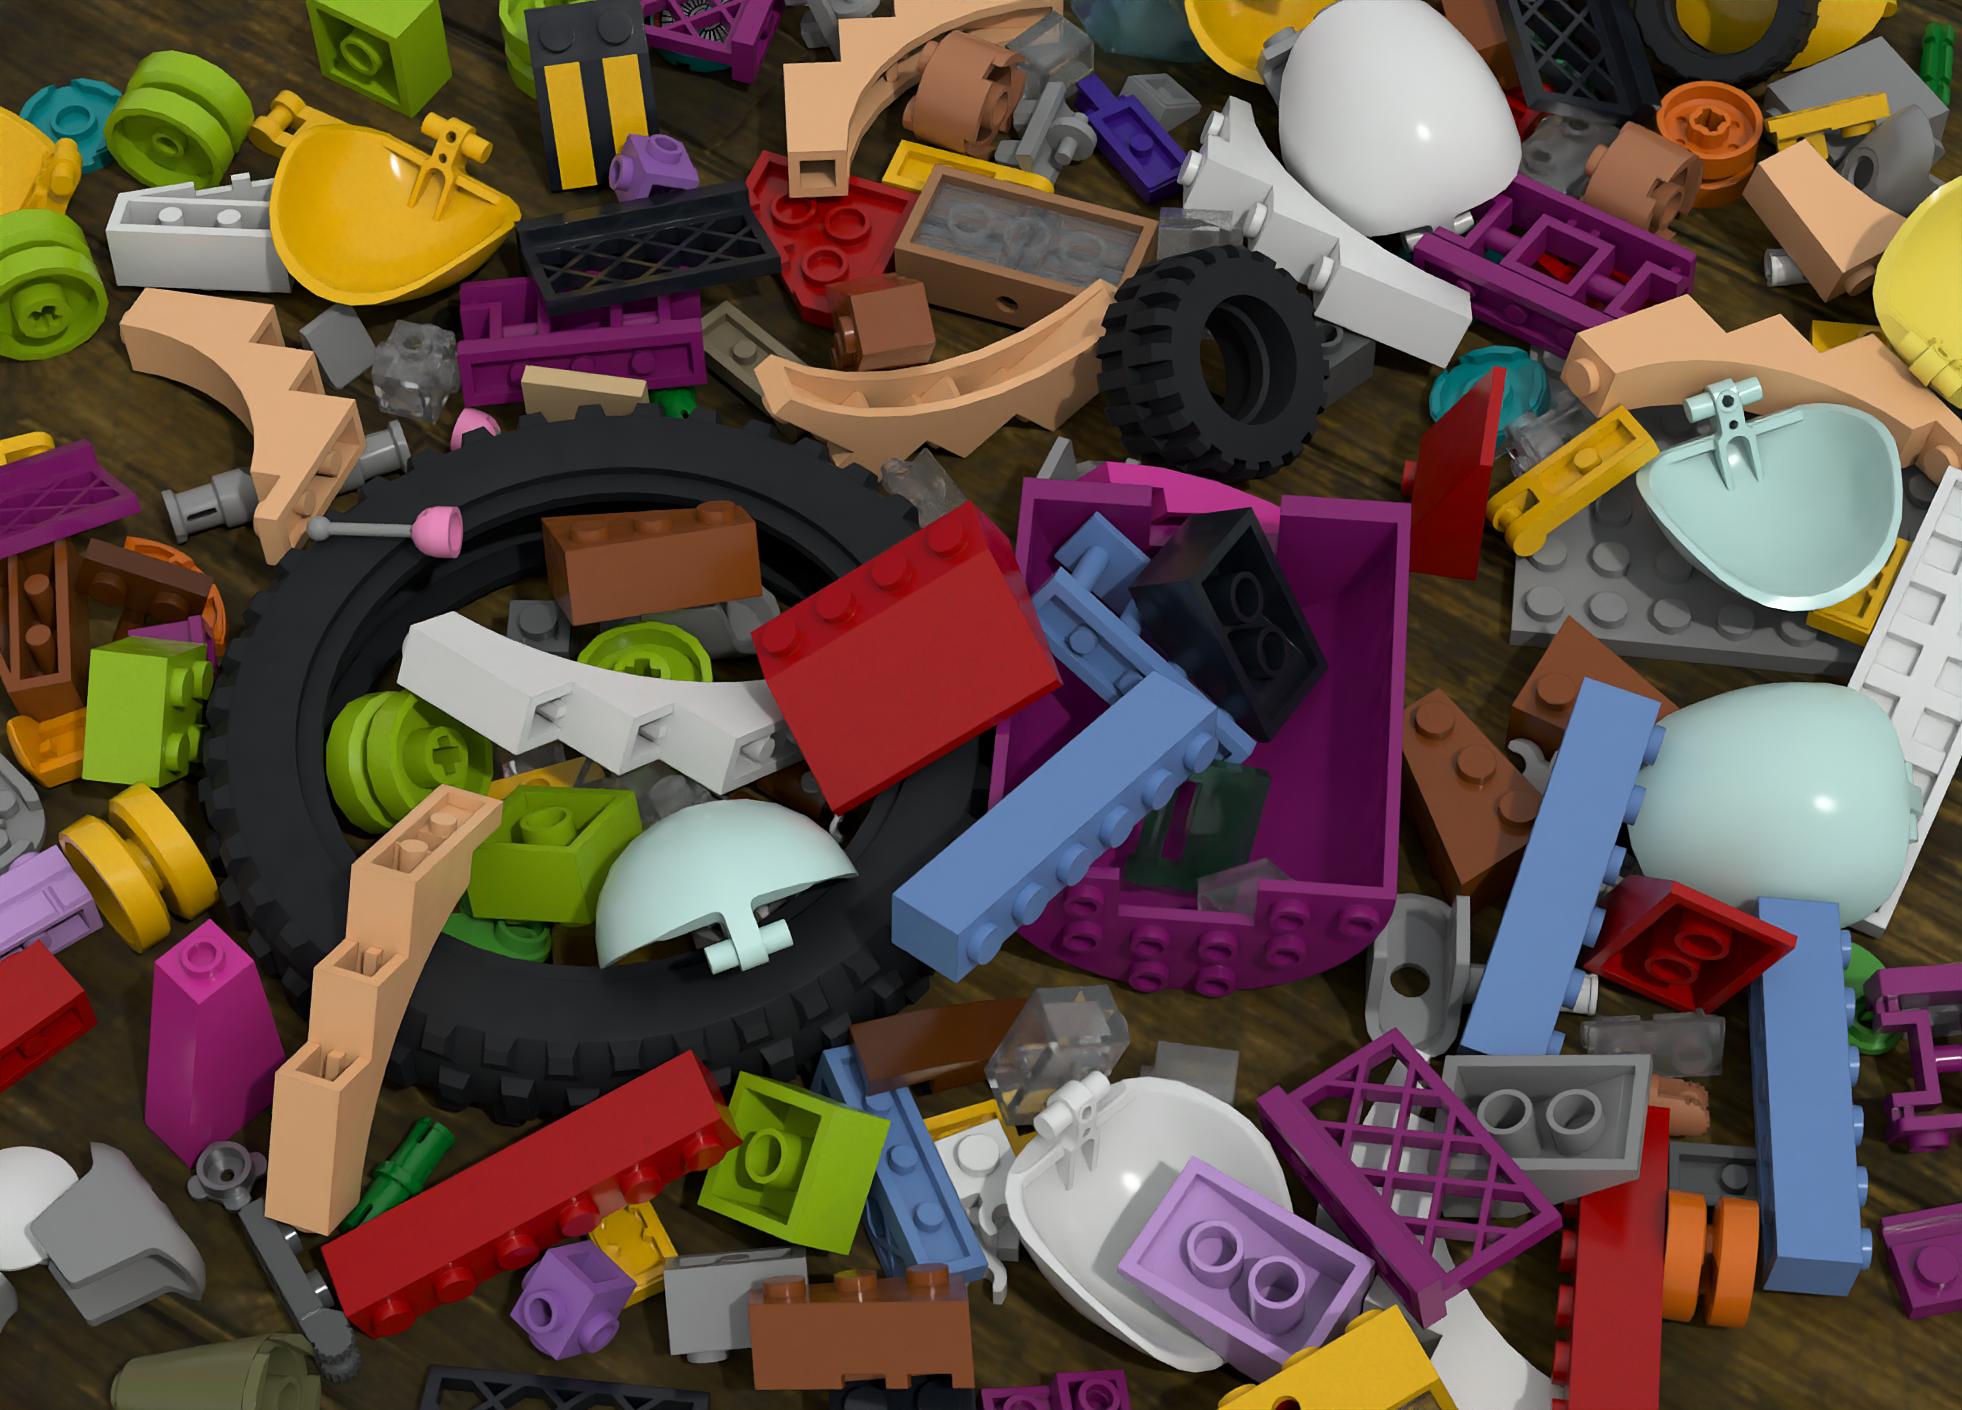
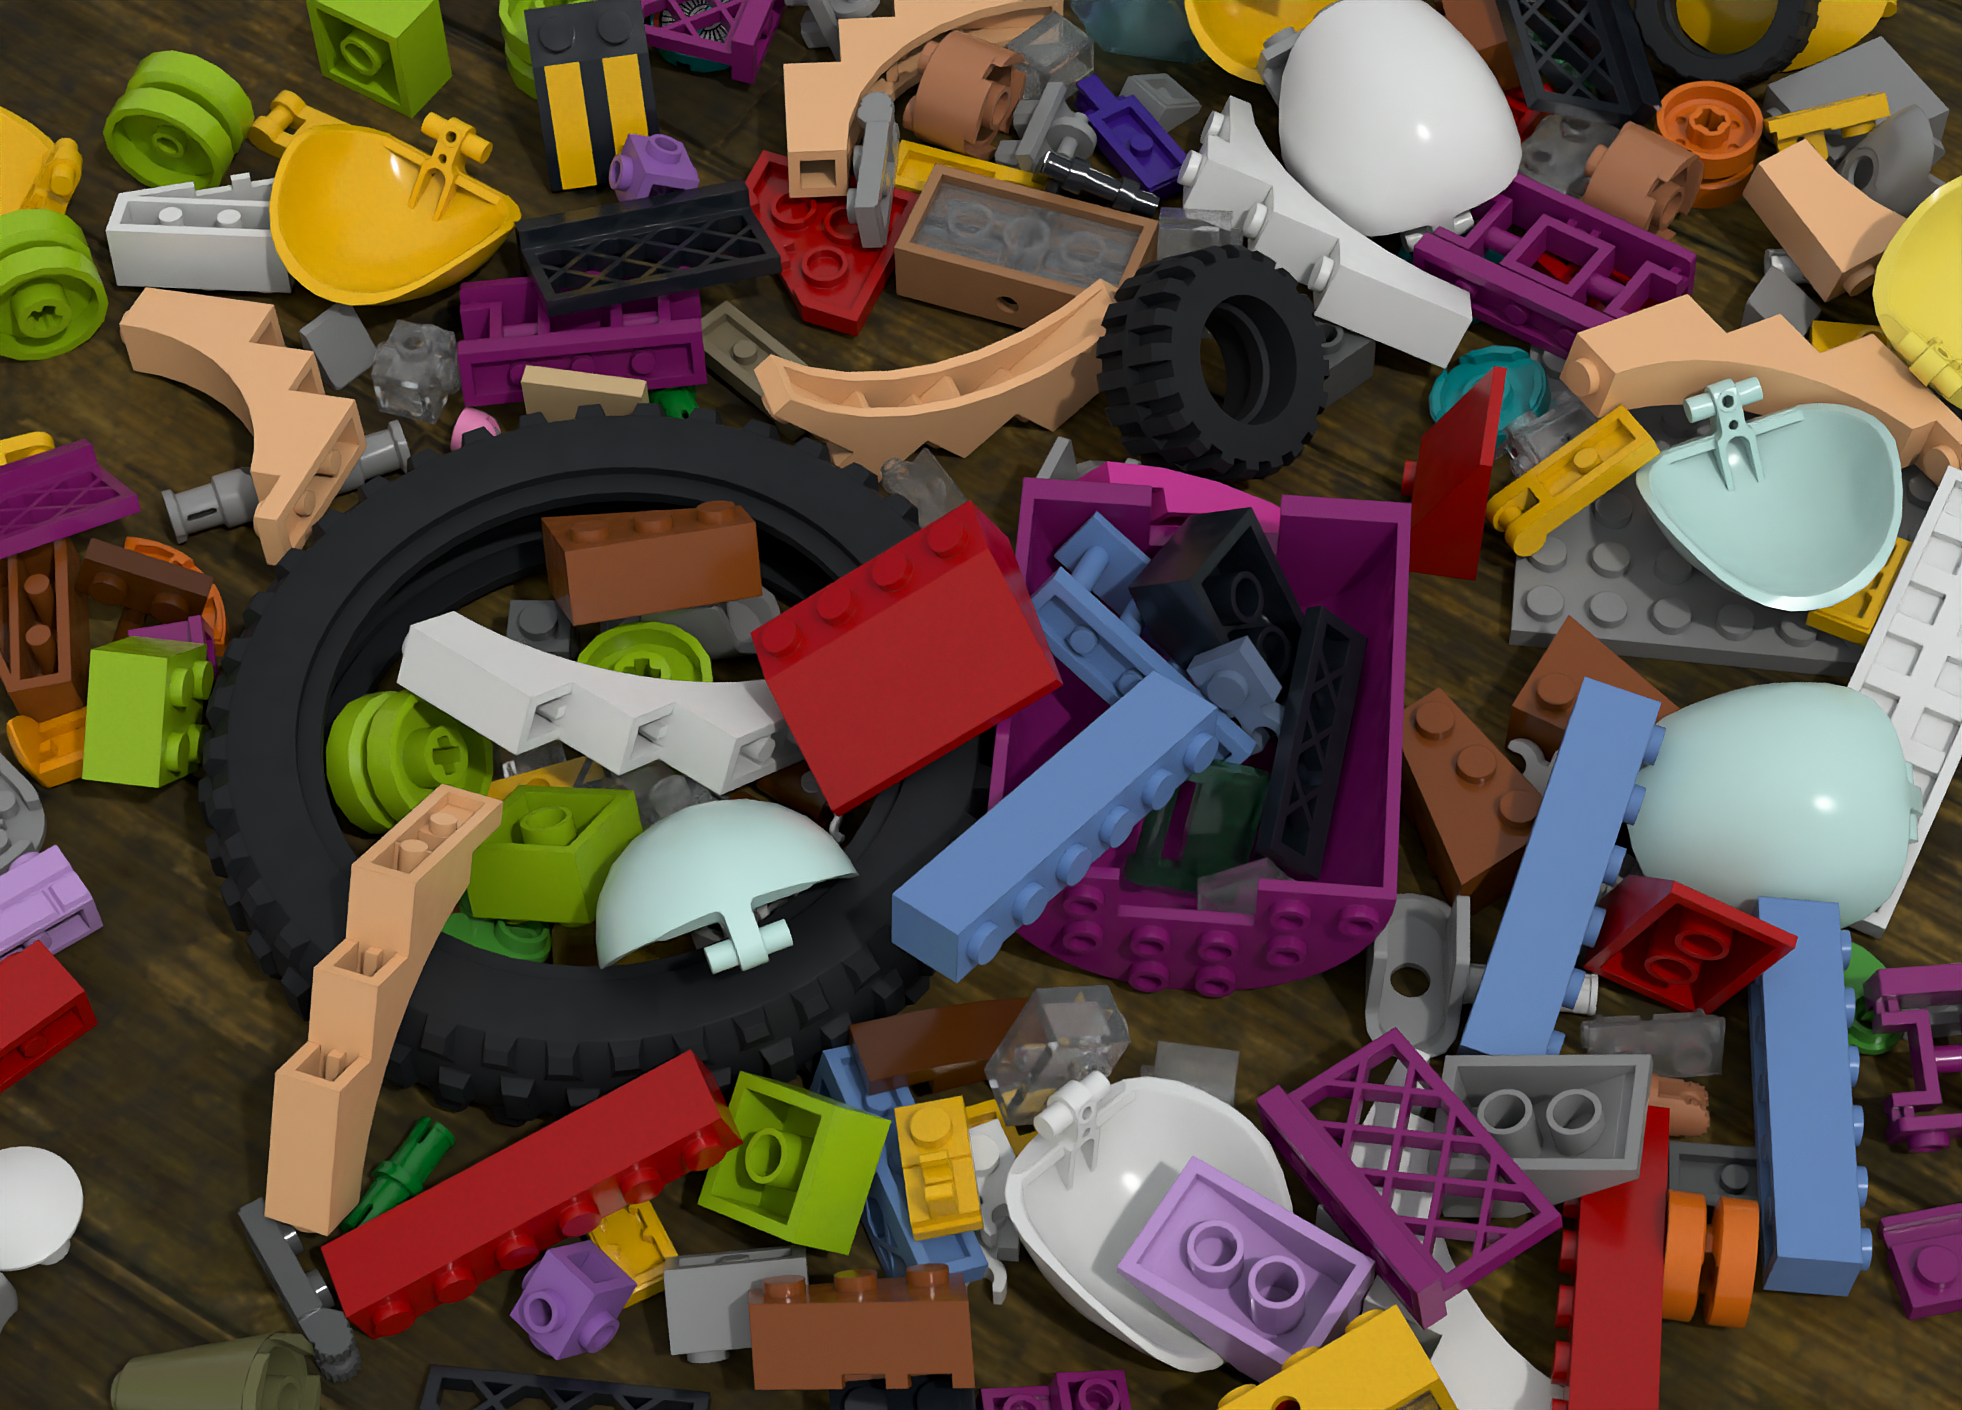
(76, 114): teal tile -> none
(116, 1242): light grey piece -> none
(140, 867): yellow wheel -> none
(208, 1044): dark pink slope -> none
(221, 1159): flat silver plate -> none
(435, 531): hinge -> none
(874, 169): none -> light grey hinge
(879, 323): dark orange wedge -> none
(938, 1168): none -> yellow plate
(1078, 181): none -> black plate
(1241, 687): none -> sand blue plate
(1311, 745): none -> black fence
(1780, 295): none -> light grey slope
(1937, 59): green axle -> none

